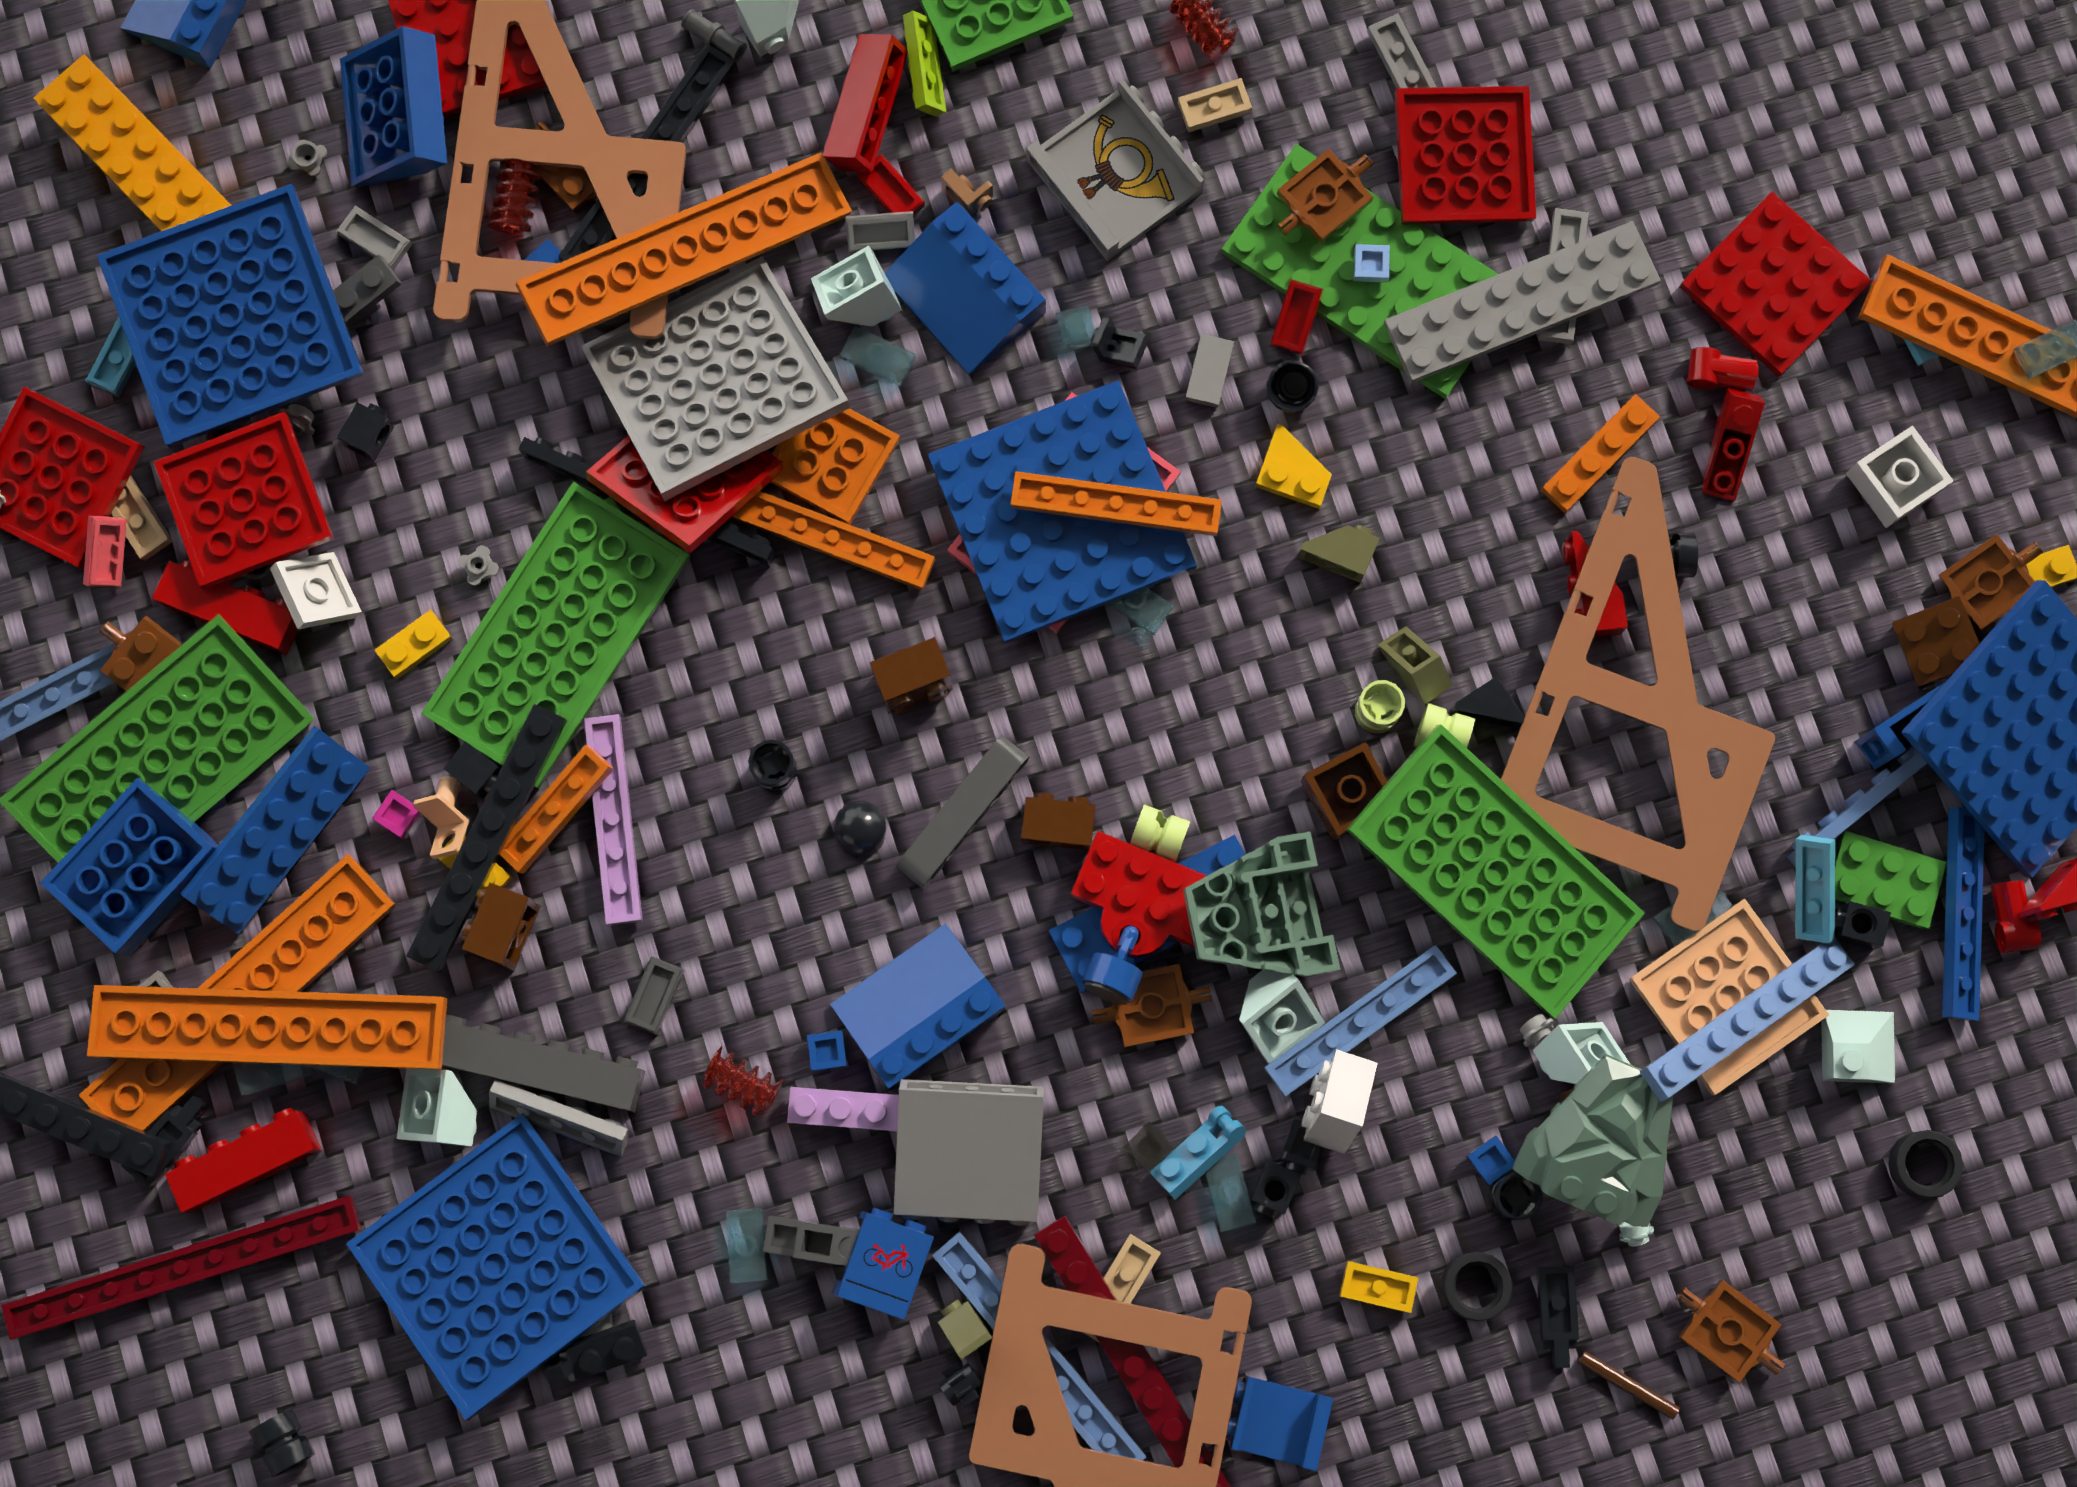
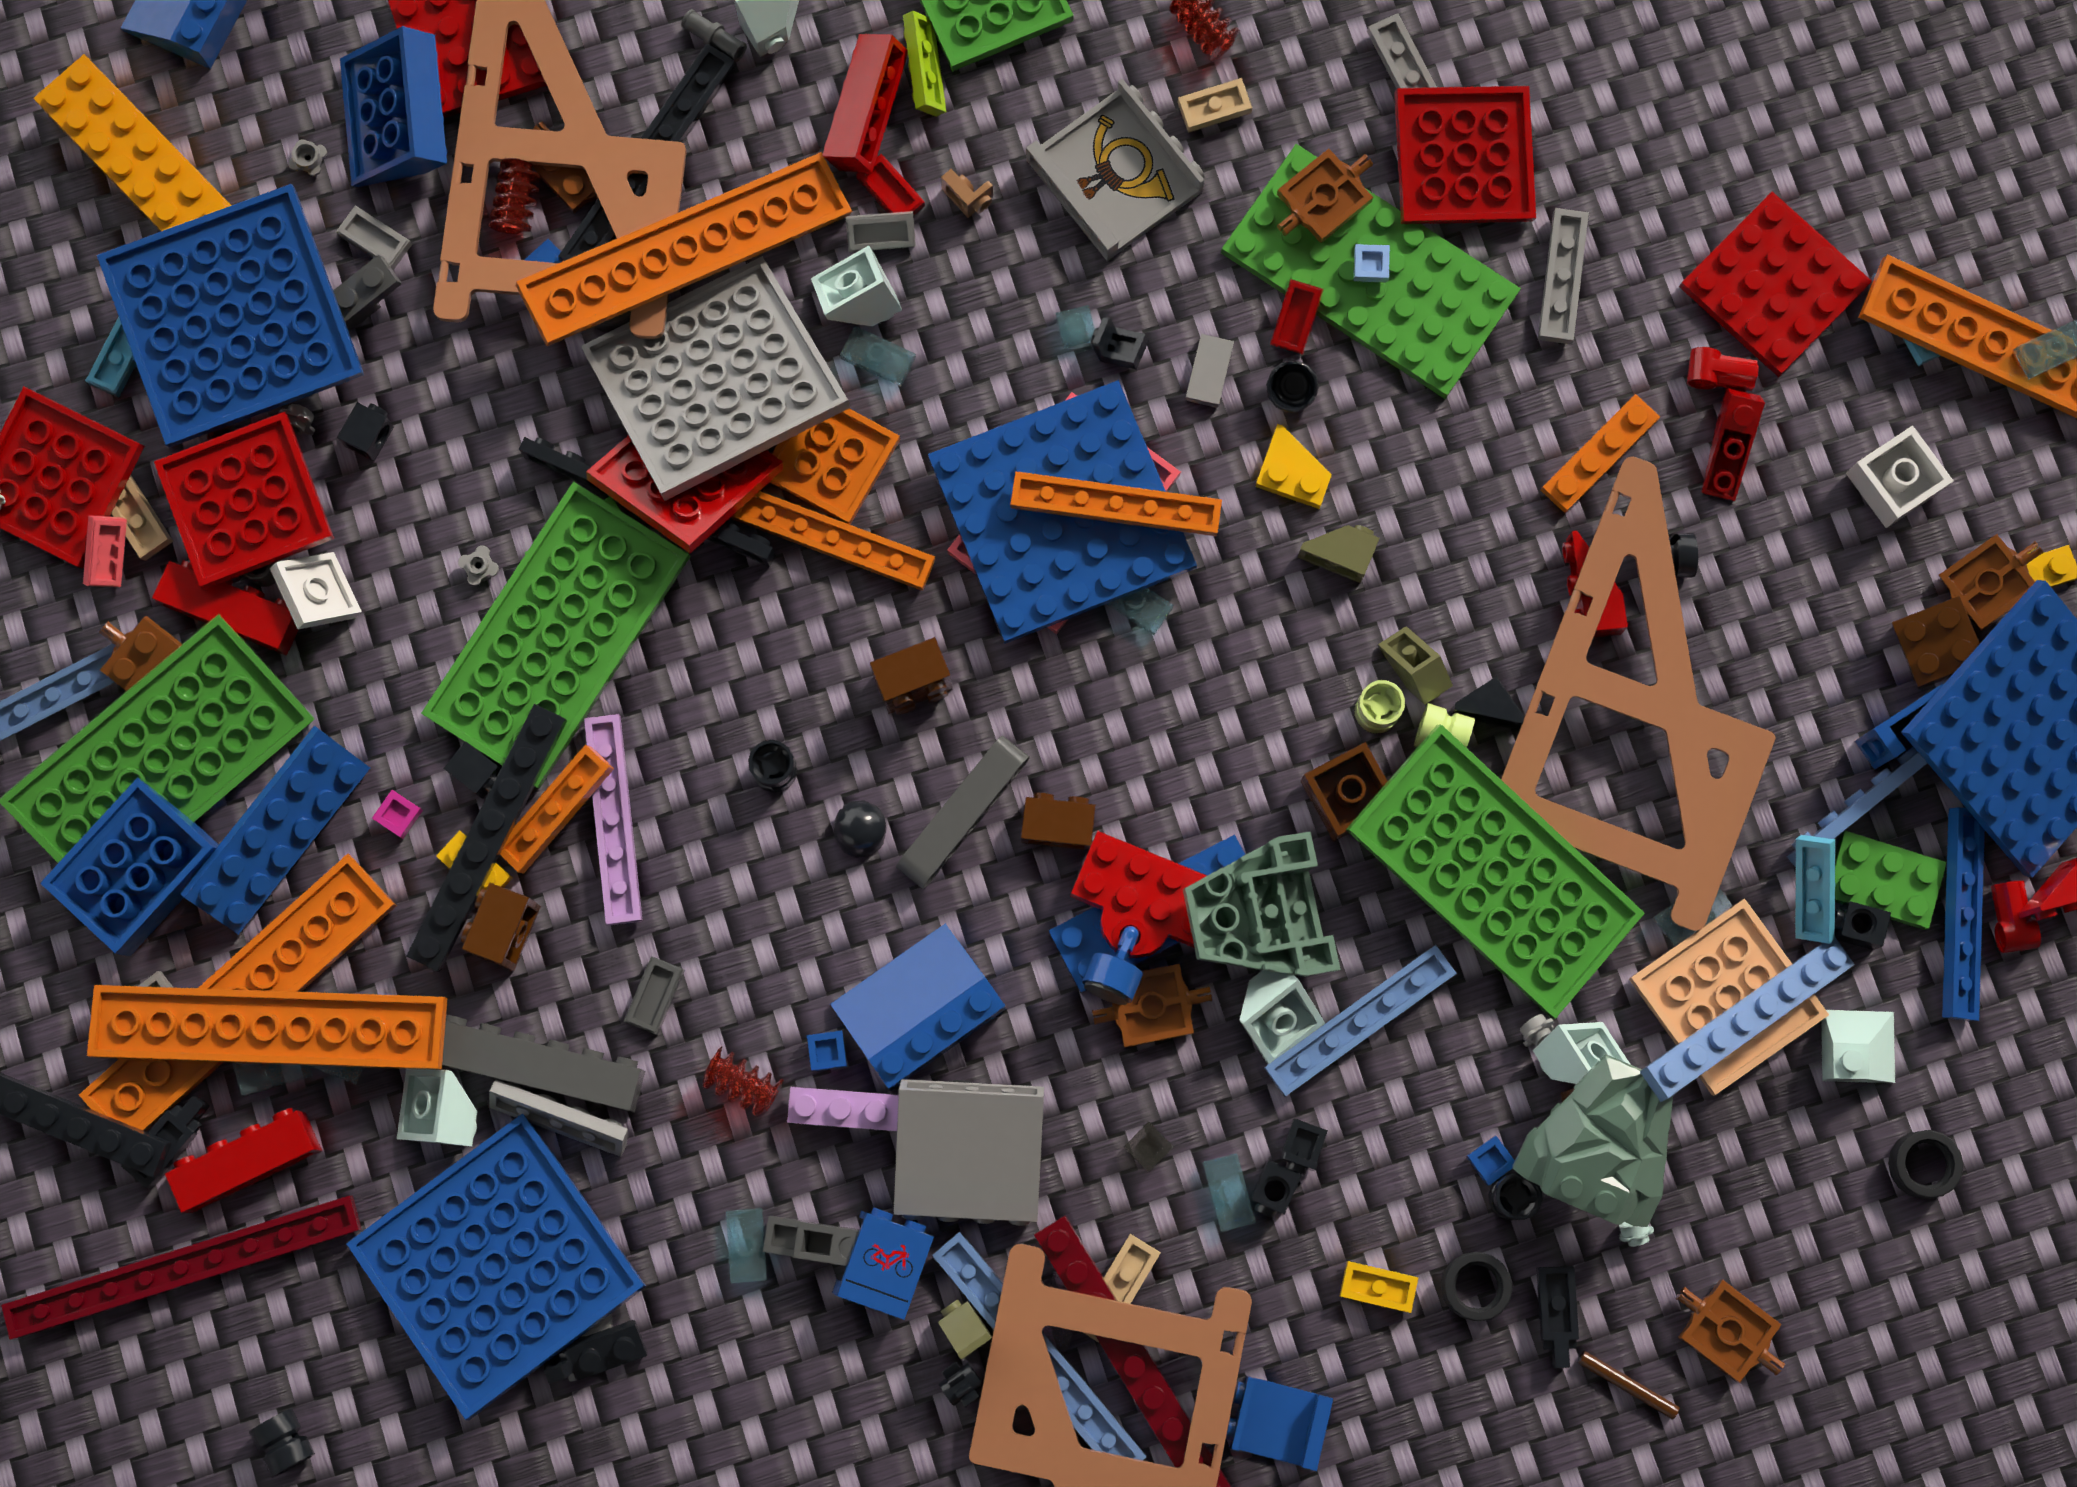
(413, 644): yellow plate -> none
(441, 812): light nougat bracket -> none
(965, 289): blue slope -> none
(1160, 833): yellowish green wheel -> none
(1198, 1152): dark azure plate -> none
(1339, 1101): white brick -> none
(1521, 302): light grey plate -> none

